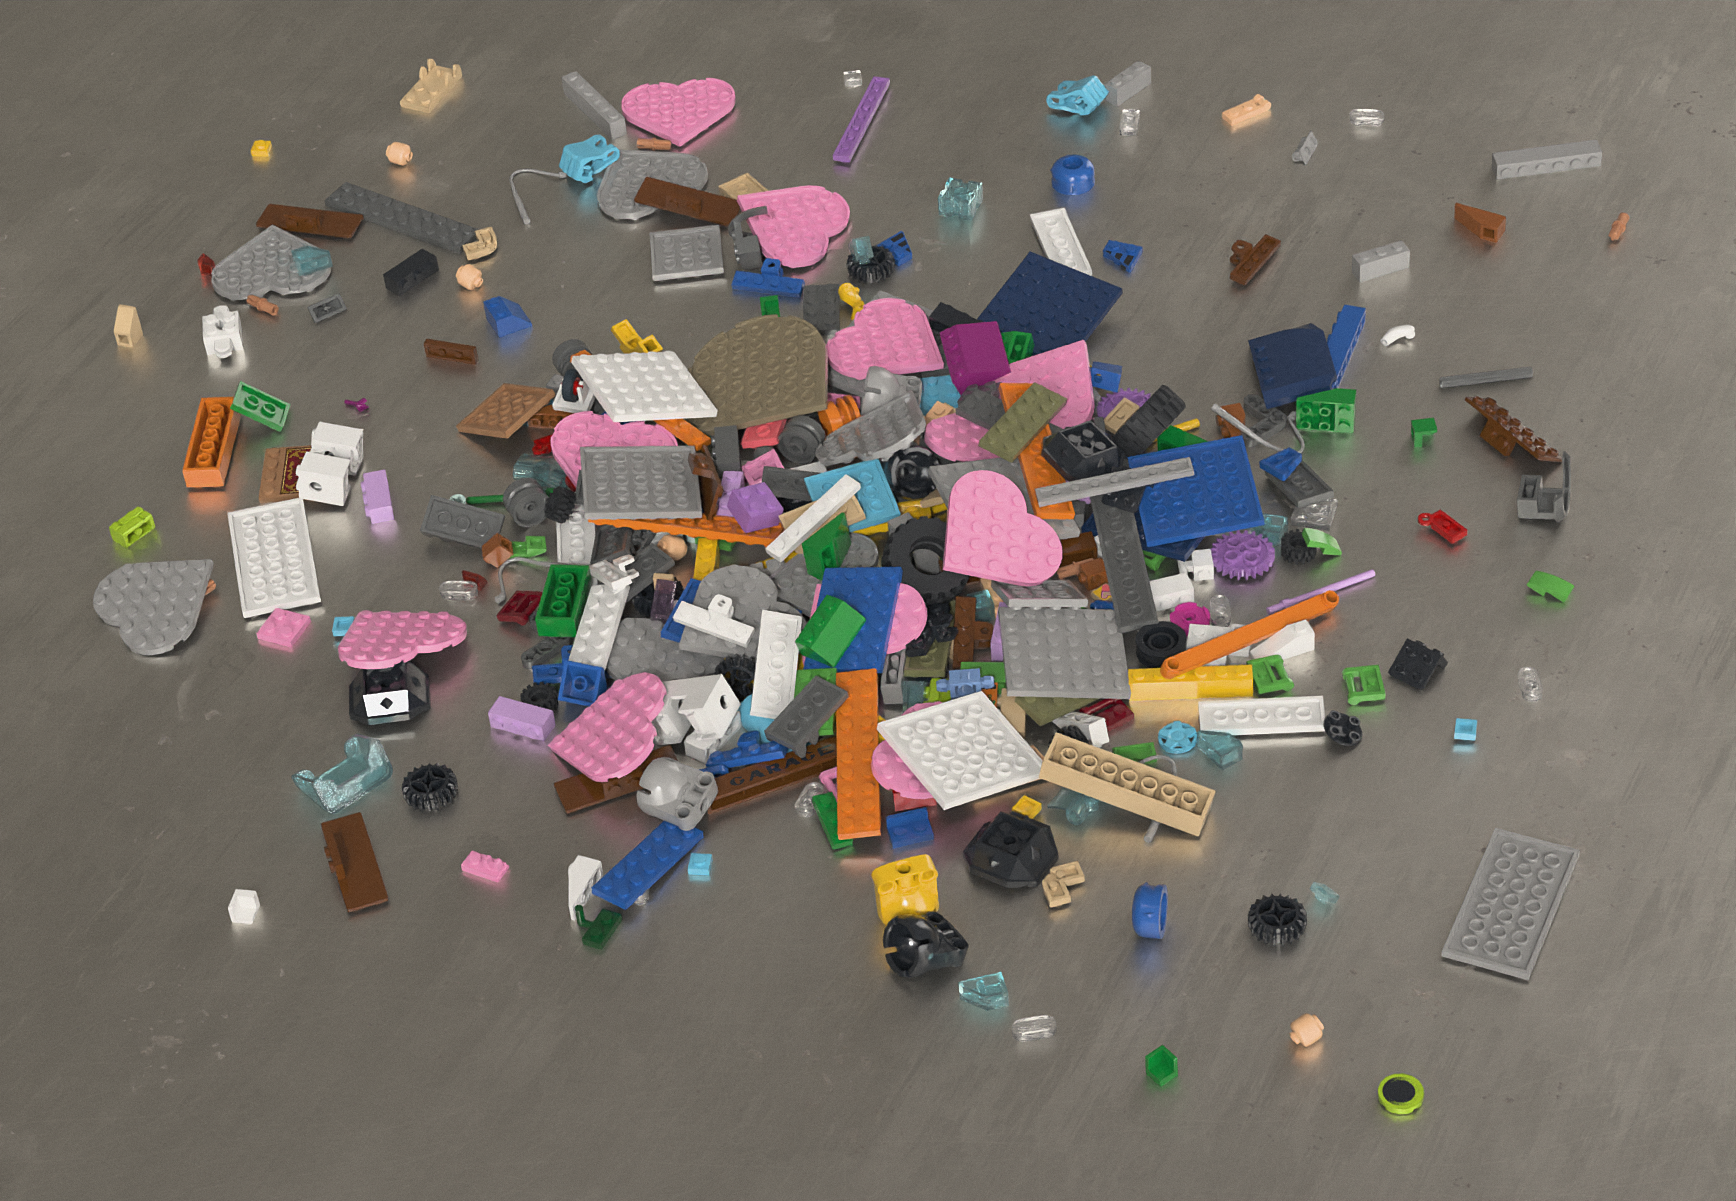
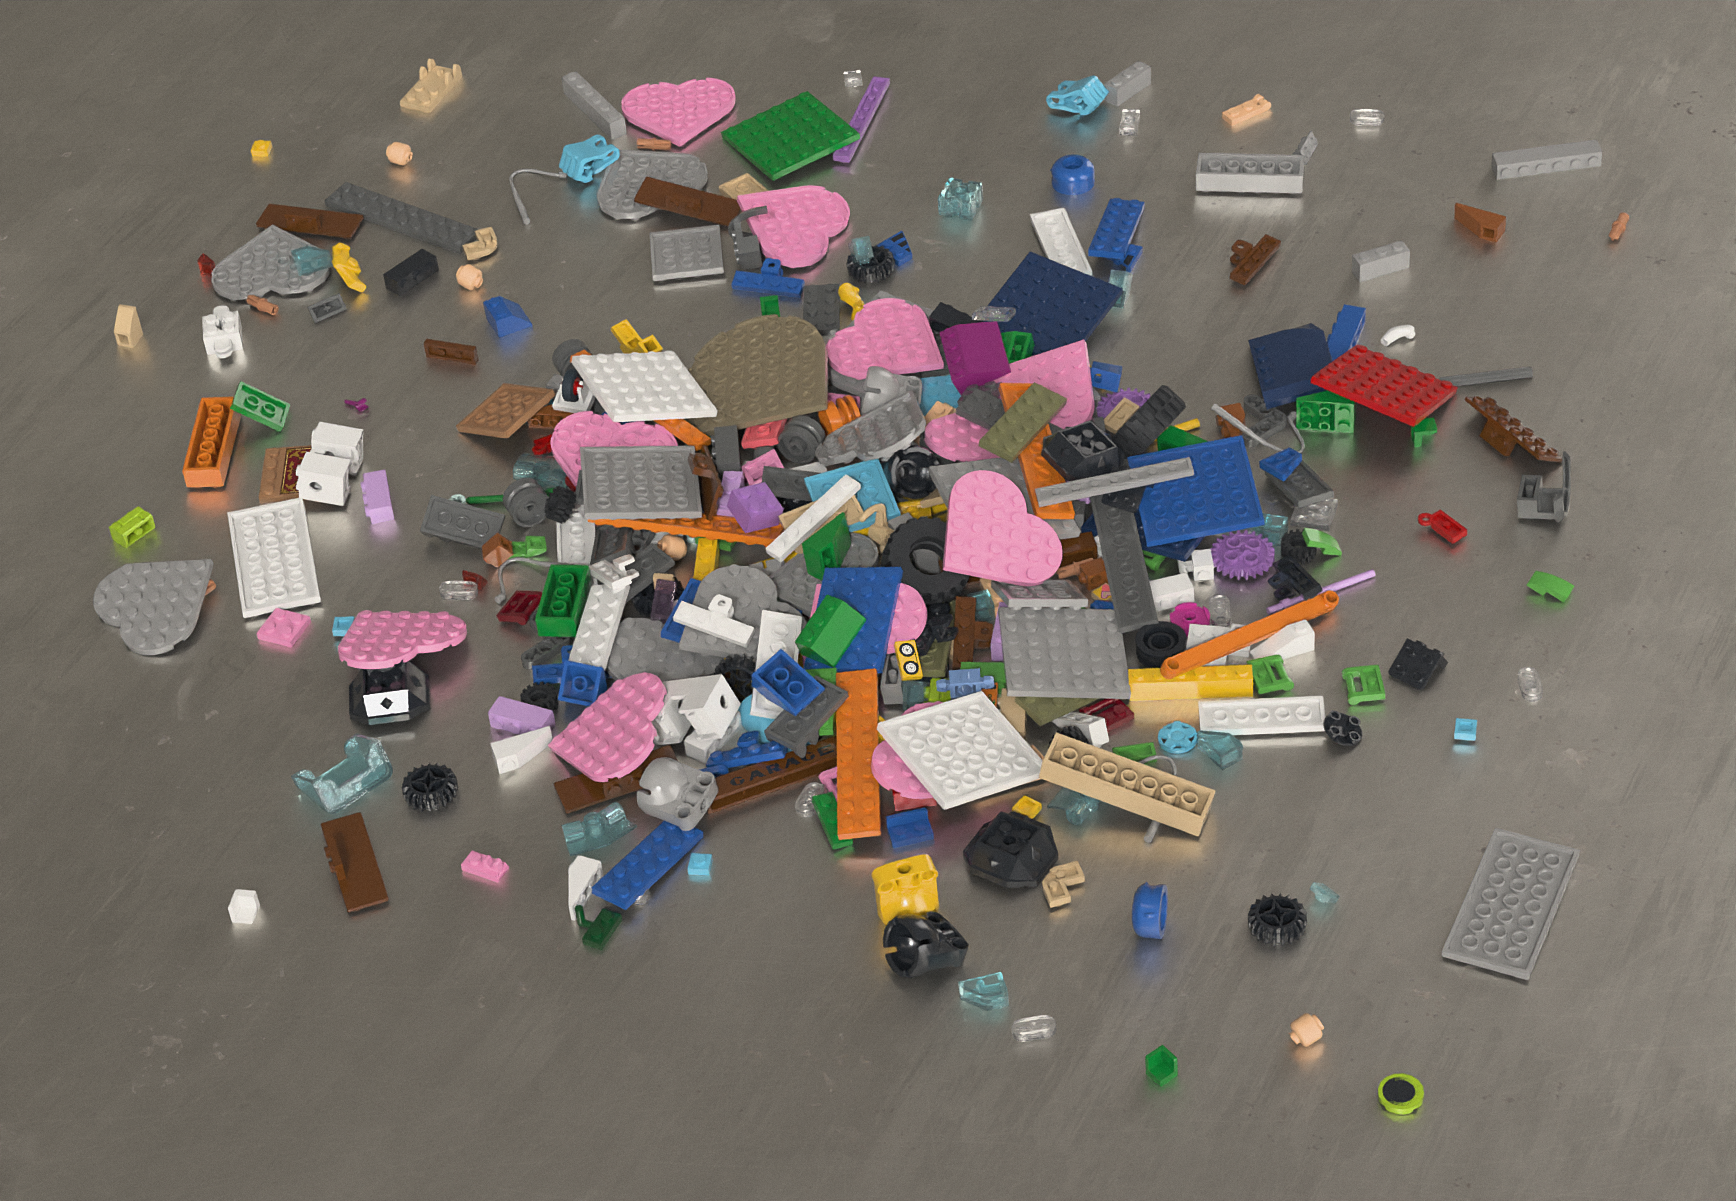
(347, 267): none -> yellow plate
(518, 750): none -> white slope
(597, 829): none -> clear light blue panel
(786, 683): none -> blue slope
(790, 135): none -> green plate
(879, 531): none -> tan piece
(908, 660): none -> tile
(991, 313): none -> clear tile
(1116, 228): none -> blue plate
(1123, 280): none -> clear light blue slope
(1250, 173): none -> light grey brick
(1293, 578): none -> black plate
(1384, 385): none -> red plate

